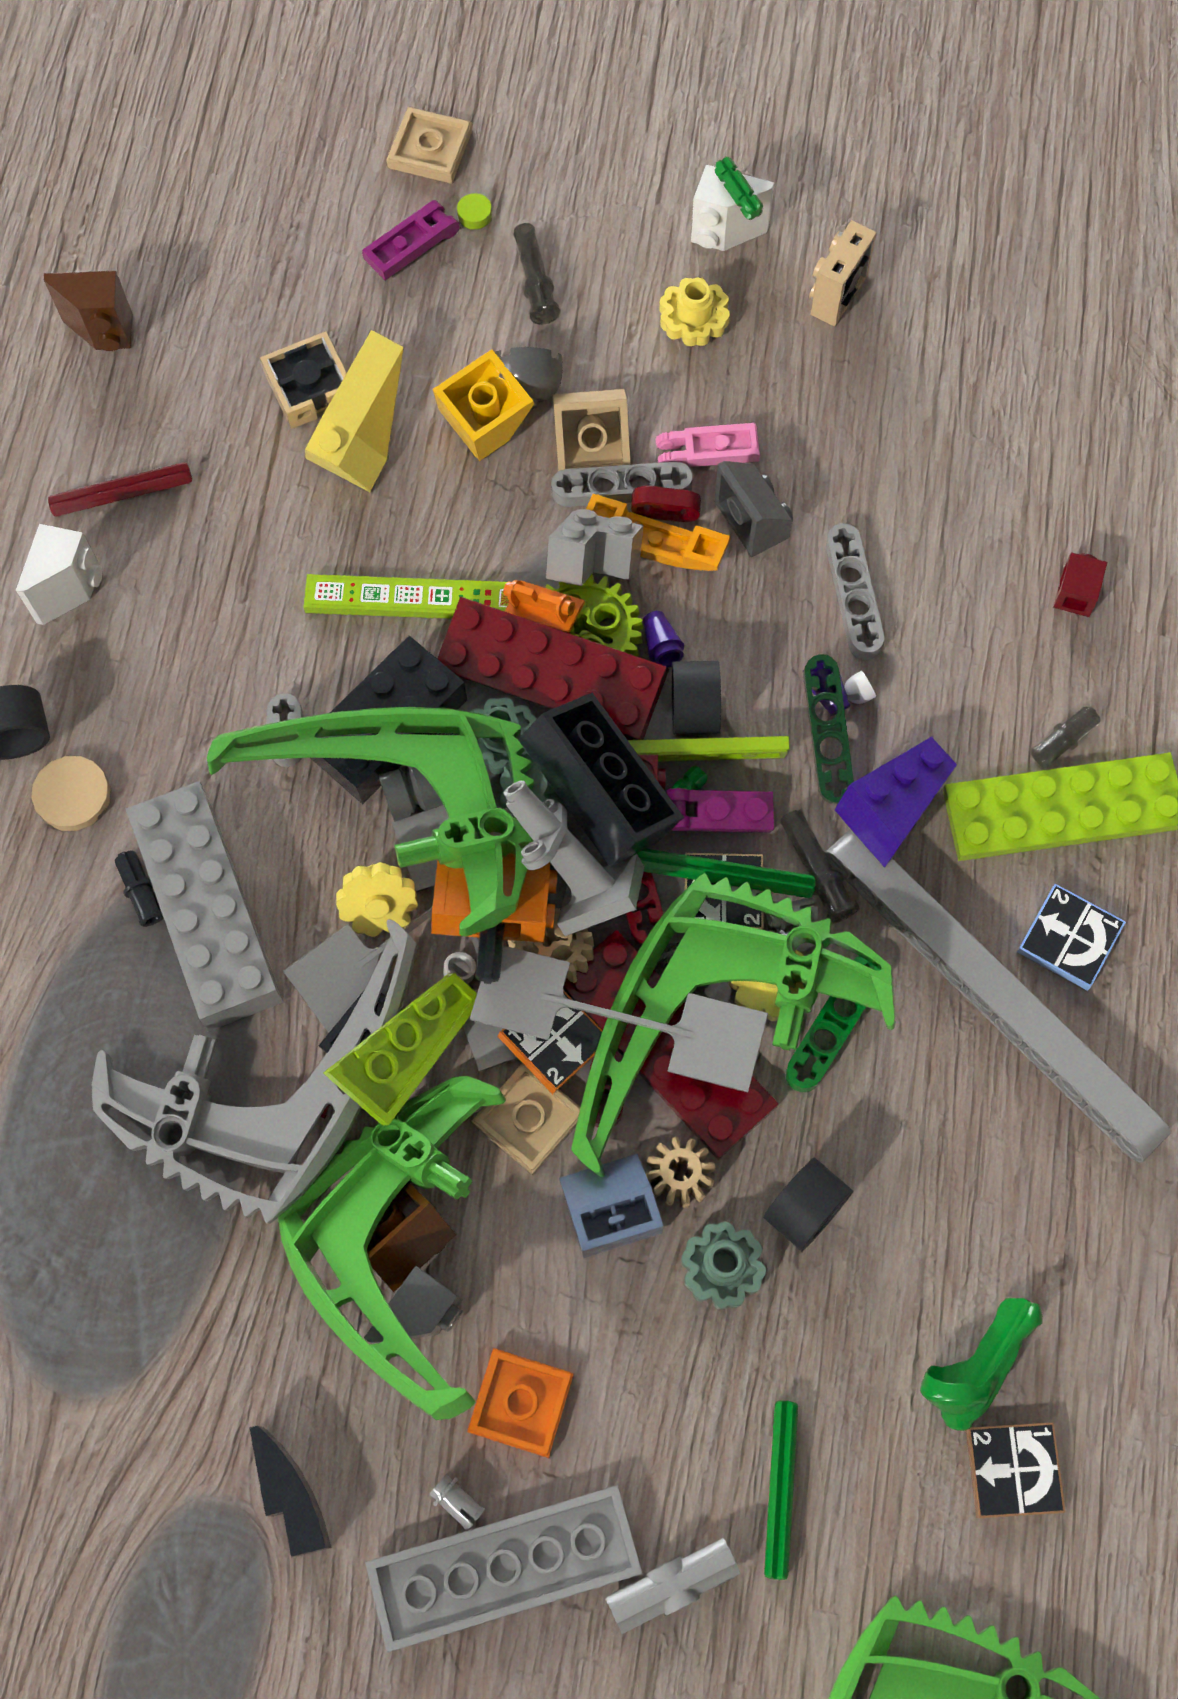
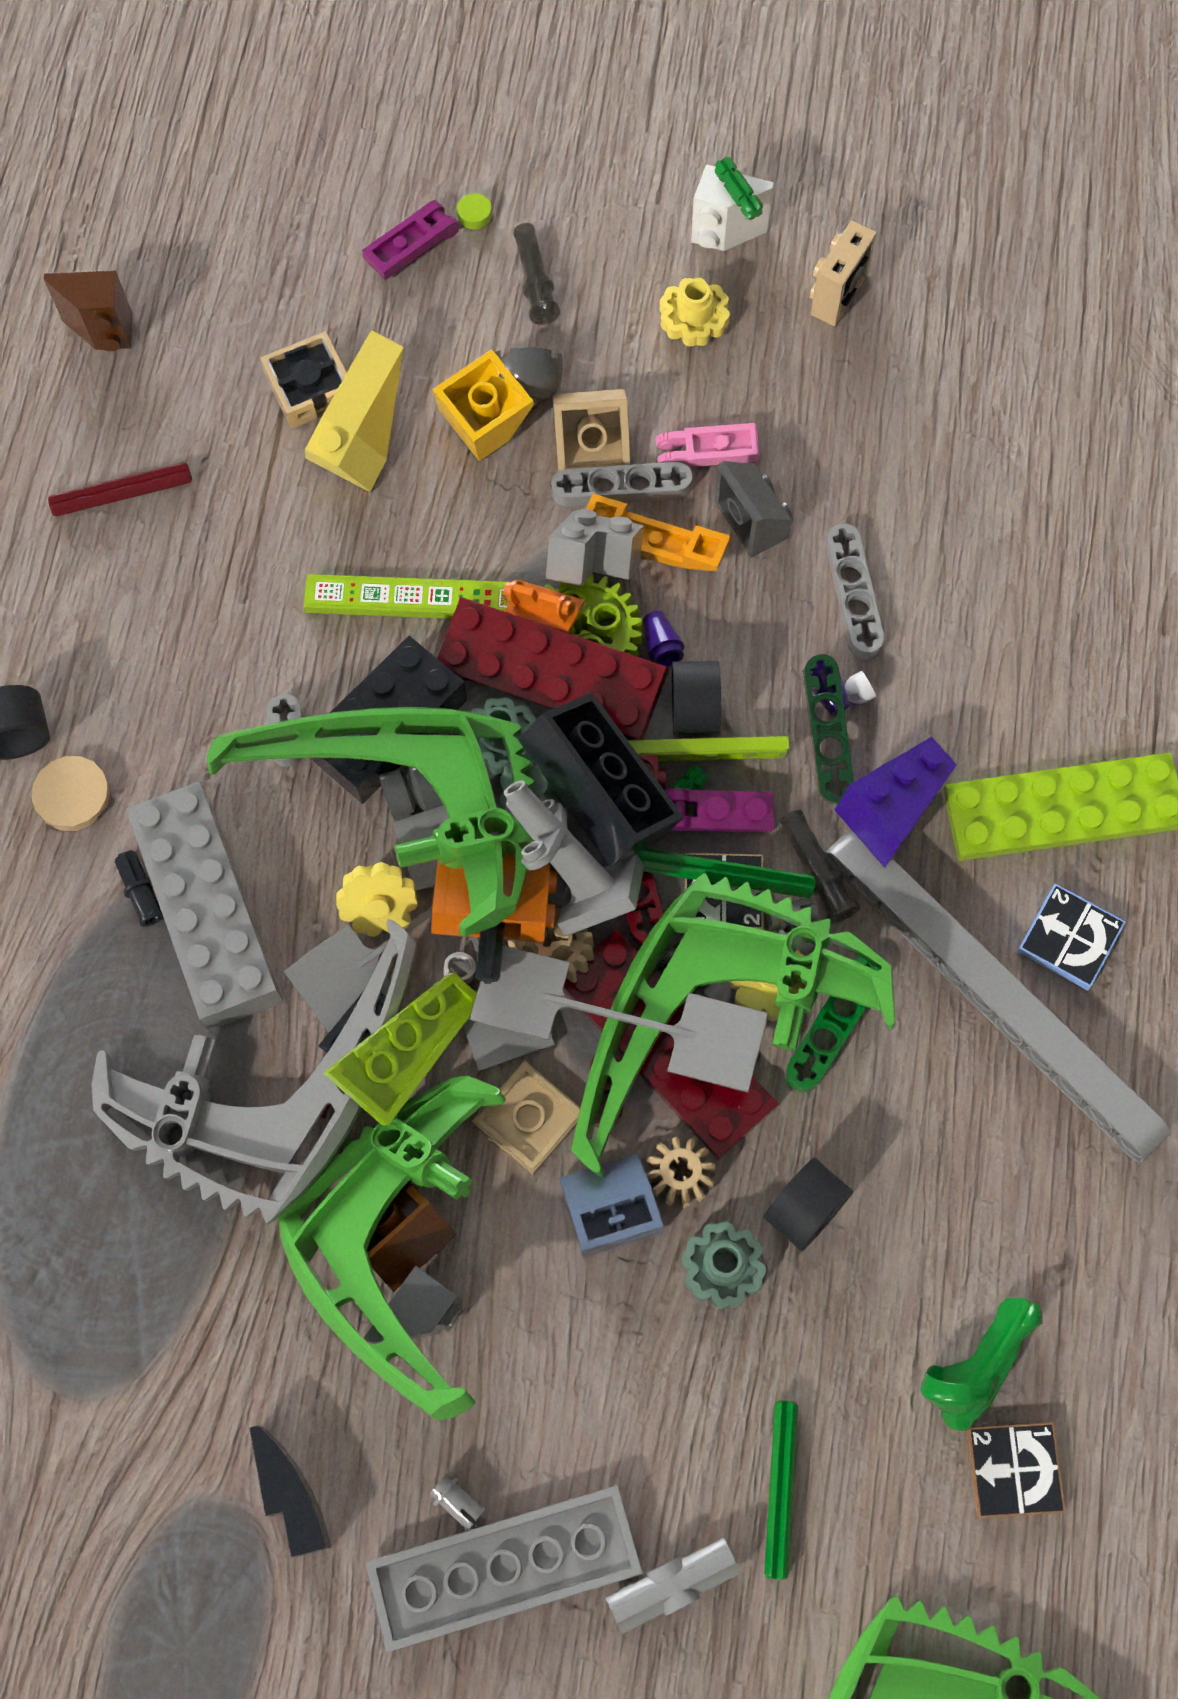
(57, 573): white slope -> none
(429, 145): tan tile -> none
(520, 1403): orange tile -> none
(569, 1047): tile -> none
(666, 503): dark red beam -> none
(1065, 736): clear smoke axle -> none
(1080, 584): dark red brick -> none

